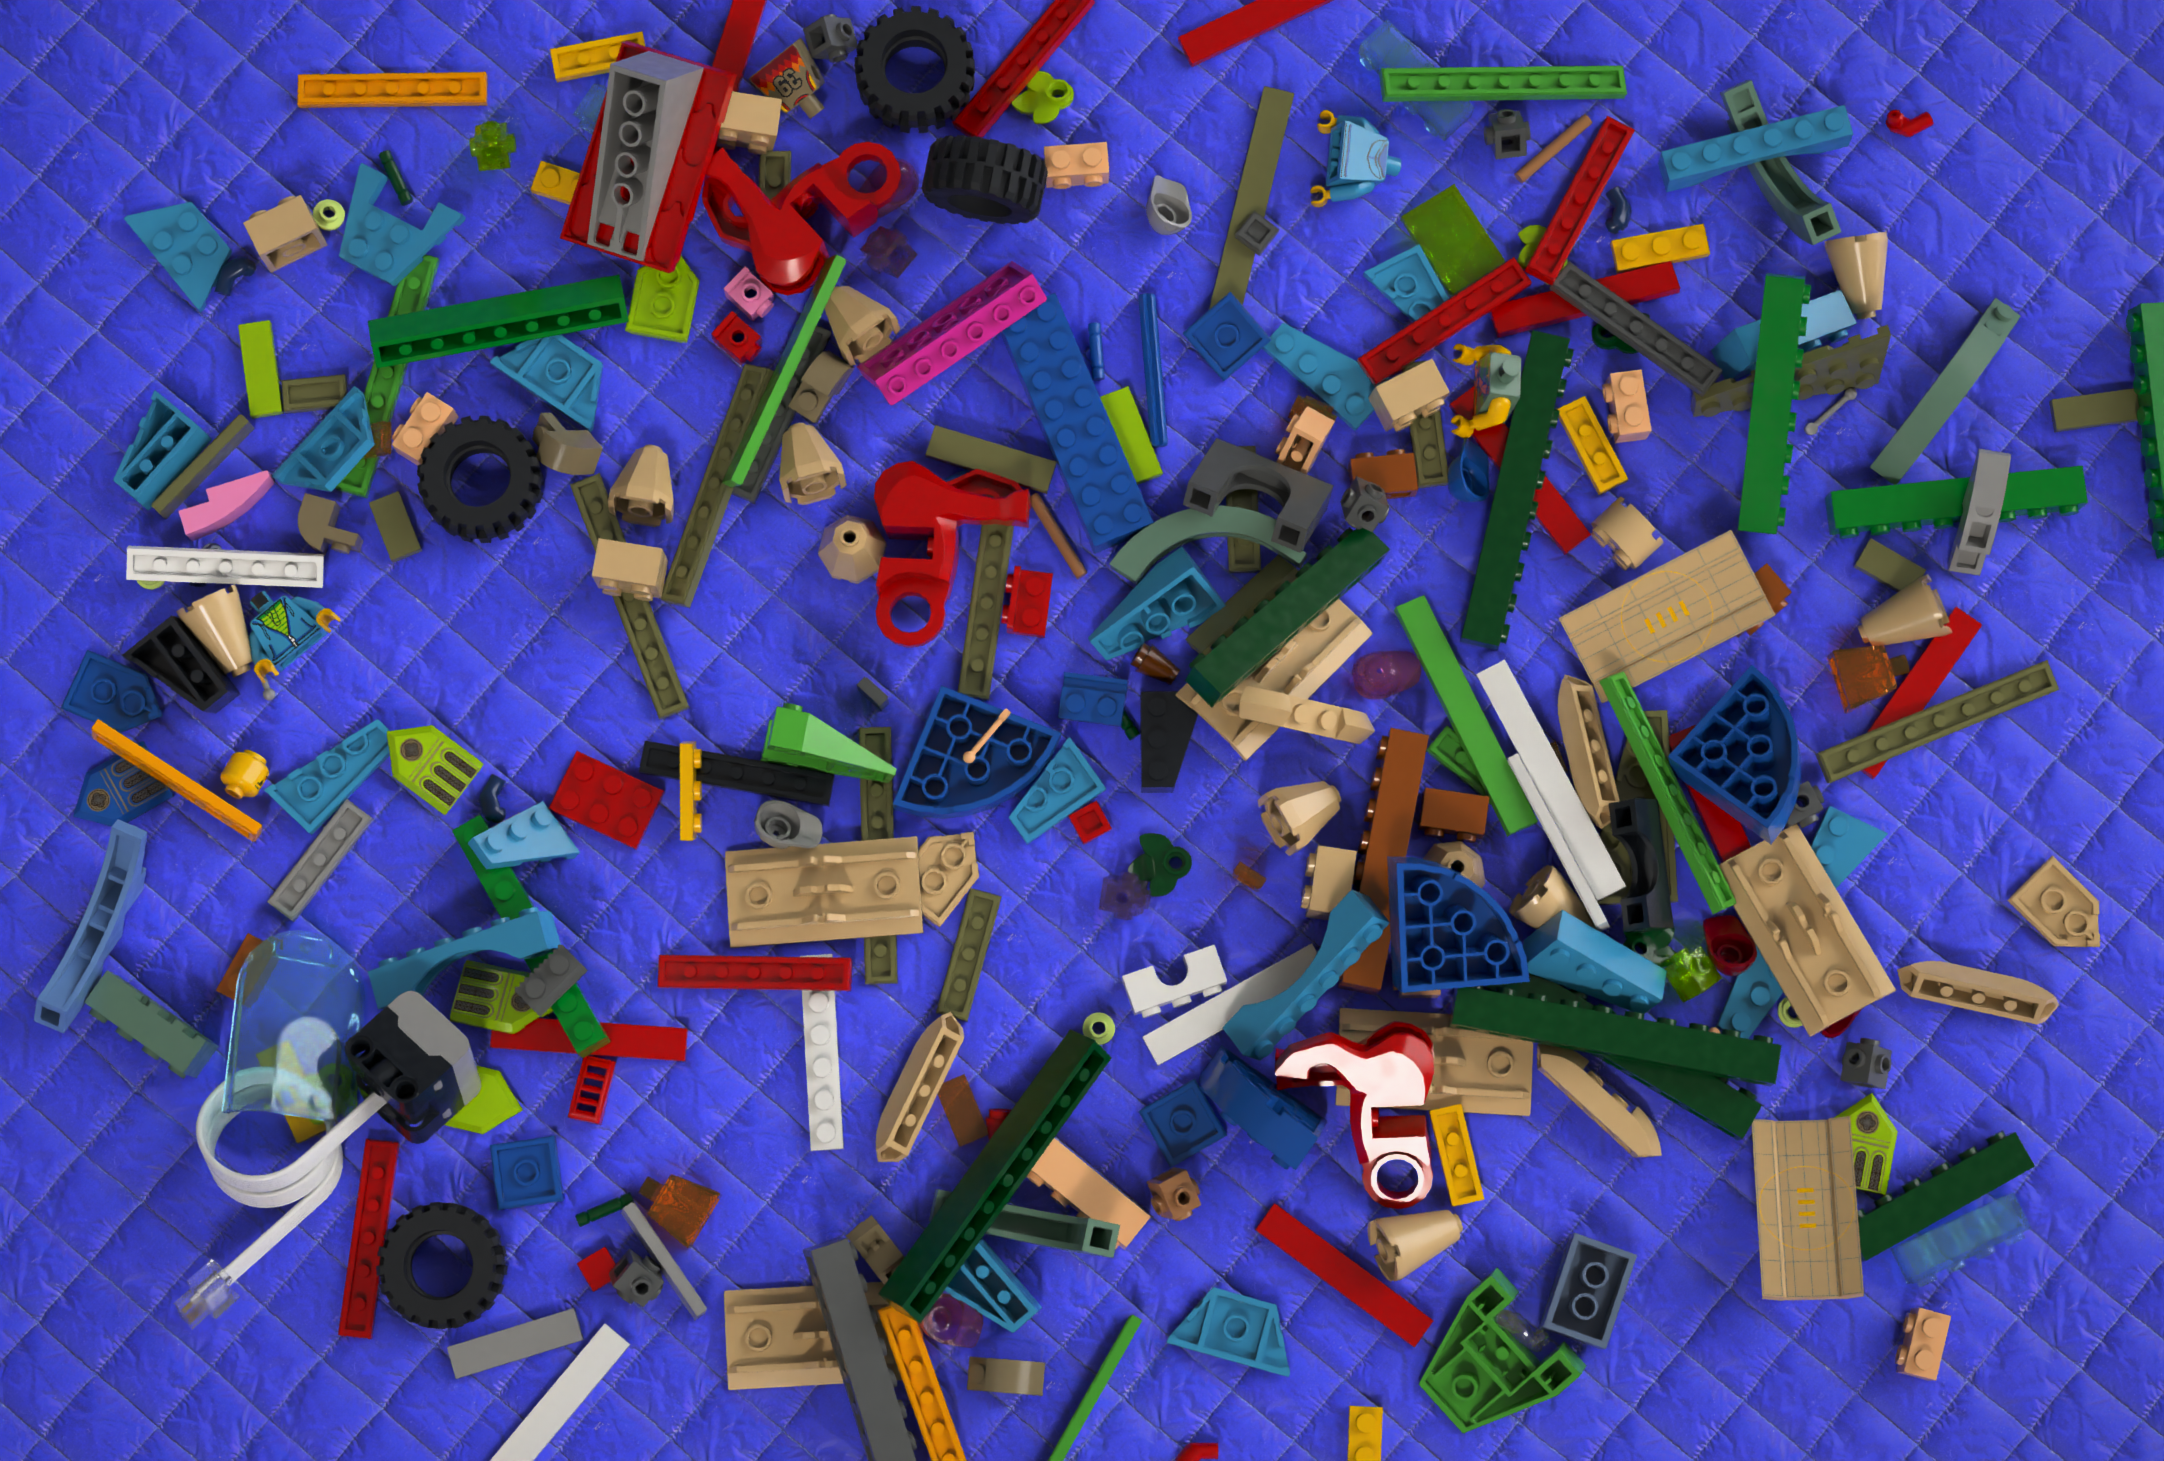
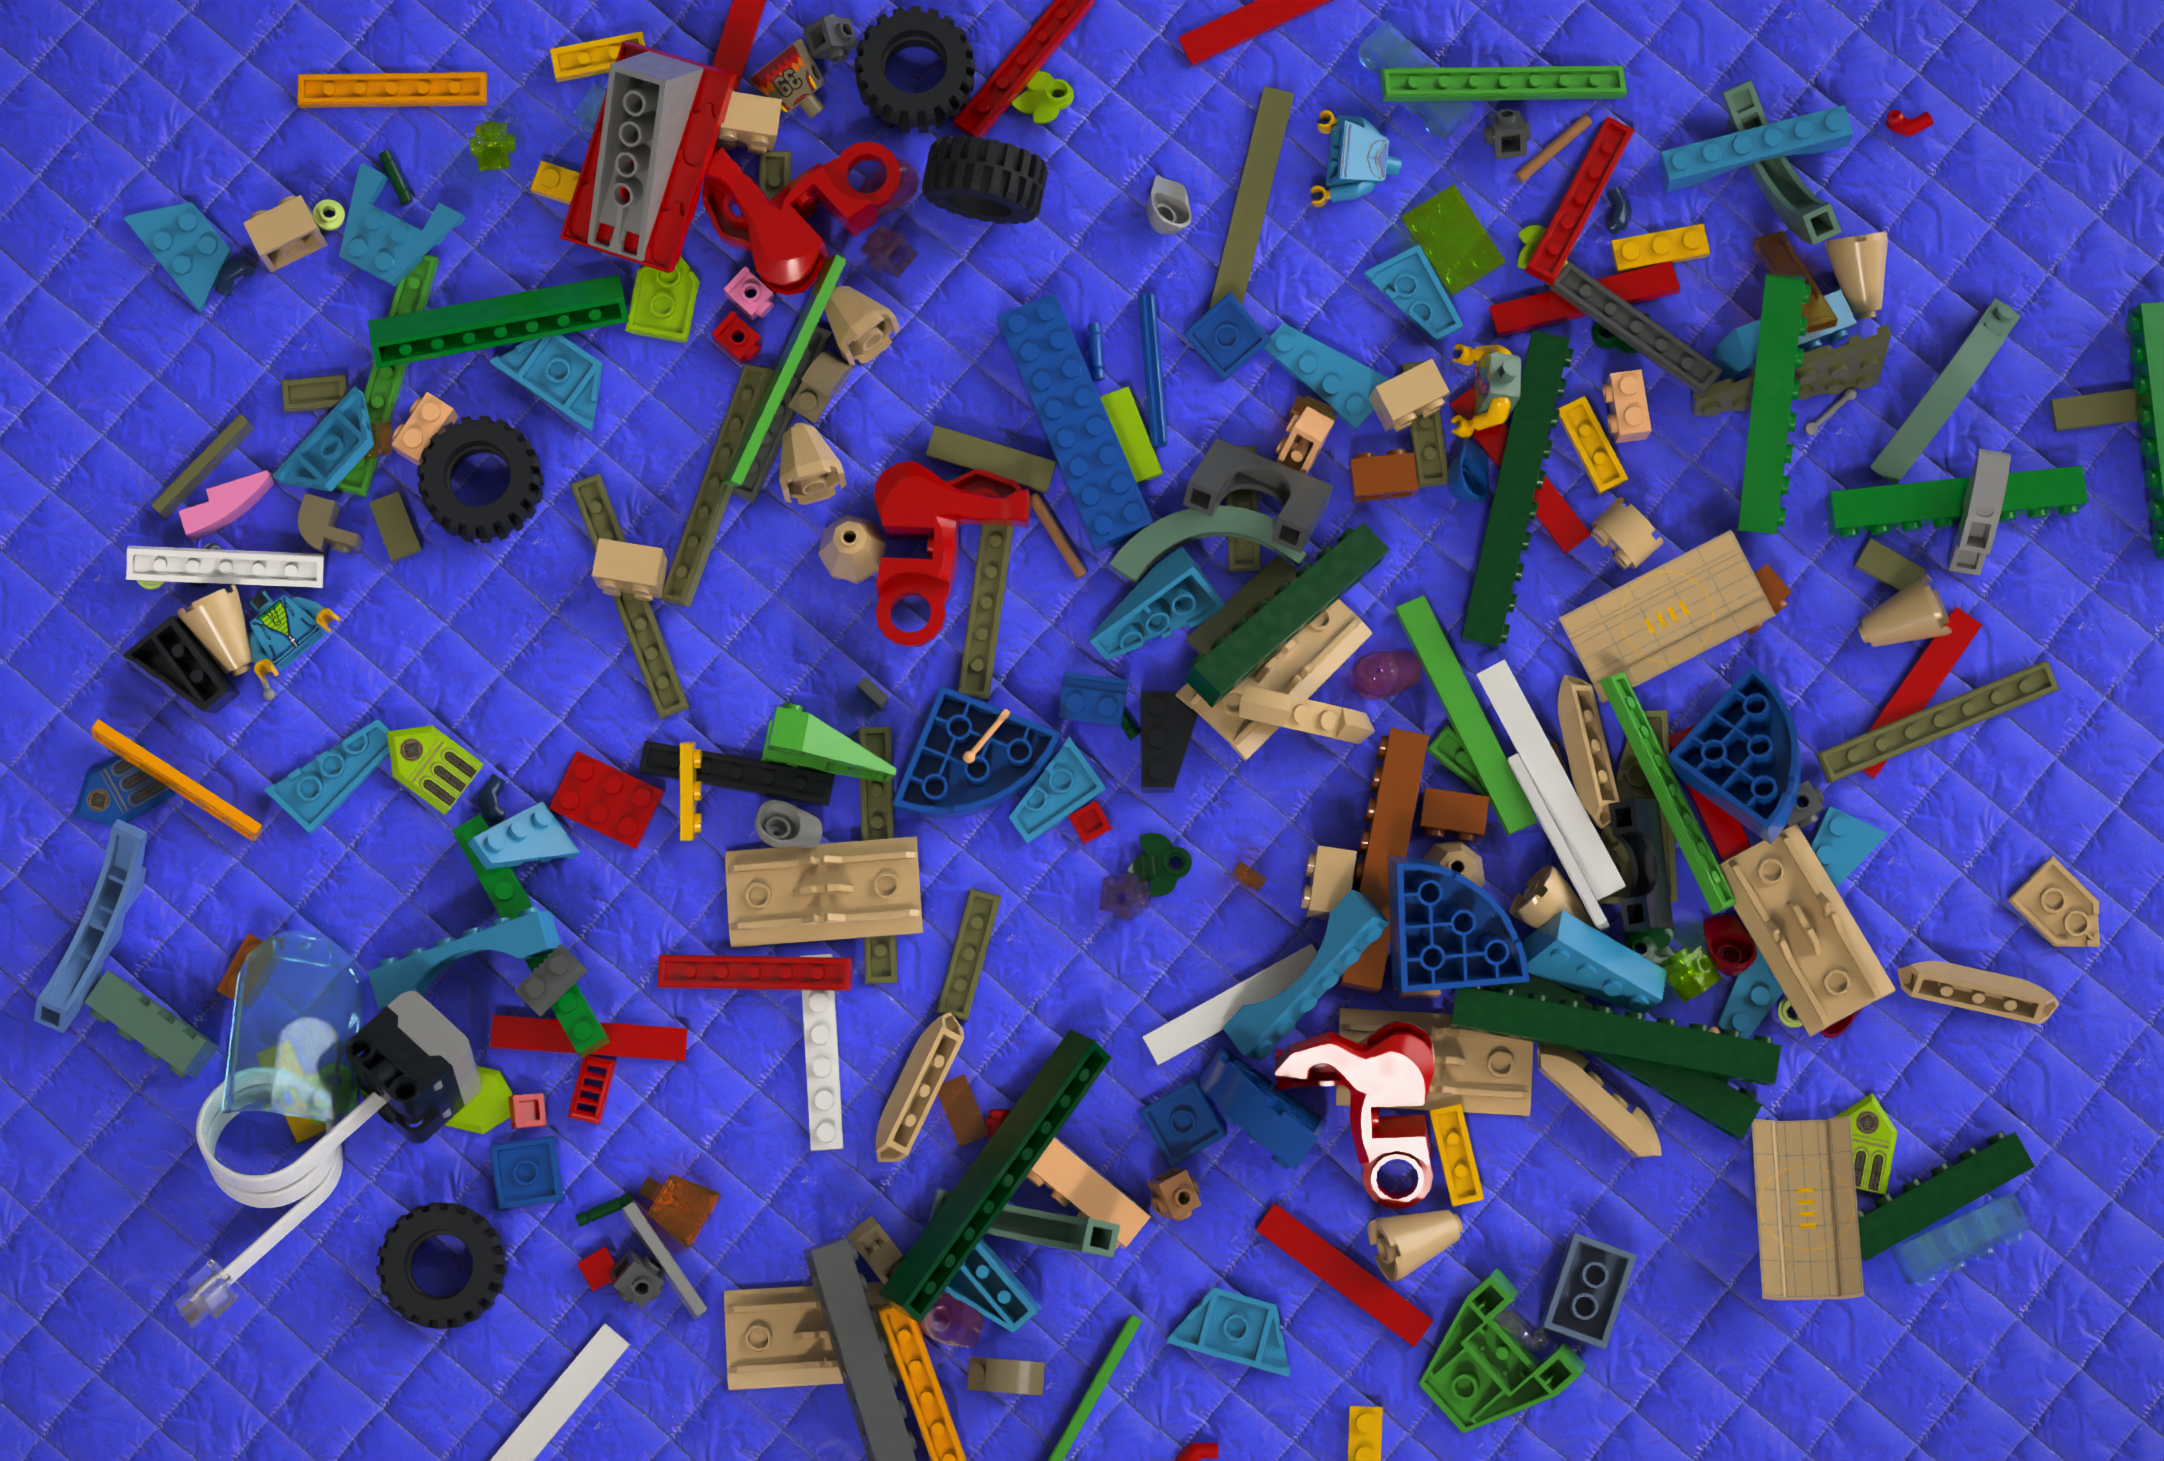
(111, 694): blue tile -> none
(160, 451): dark azure wedge -> none
(244, 774): yellow head -> none
(260, 369): lime tile -> none
(320, 860): light grey tile -> none
(368, 1234): red tile -> none
(489, 999): lime tile -> none
(515, 1343): light grey tile -> none
(527, 1111): none -> tile
(565, 450): dark tan brick -> none
(644, 489): tan cone -> none
(946, 873): tan tile -> none
(953, 332): dark pink bracket -> none
(1028, 602): red bracket -> none
(1076, 165): light nougat brick -> none
(1099, 1018): yellowish green plate -> none
(1148, 993): white arch -> none
(1154, 664): reddish brown cone -> none
(1256, 233): dark grey tile -> none
(1298, 813): tan cone -> none
(1364, 504): dark grey brick -> none
(1444, 321): red tile -> none
(1781, 258): none -> clear orange tile
(1865, 674): clear orange torso -> none
(1866, 1064): dark grey brick -> none
(1922, 1343): light nougat brick -> none

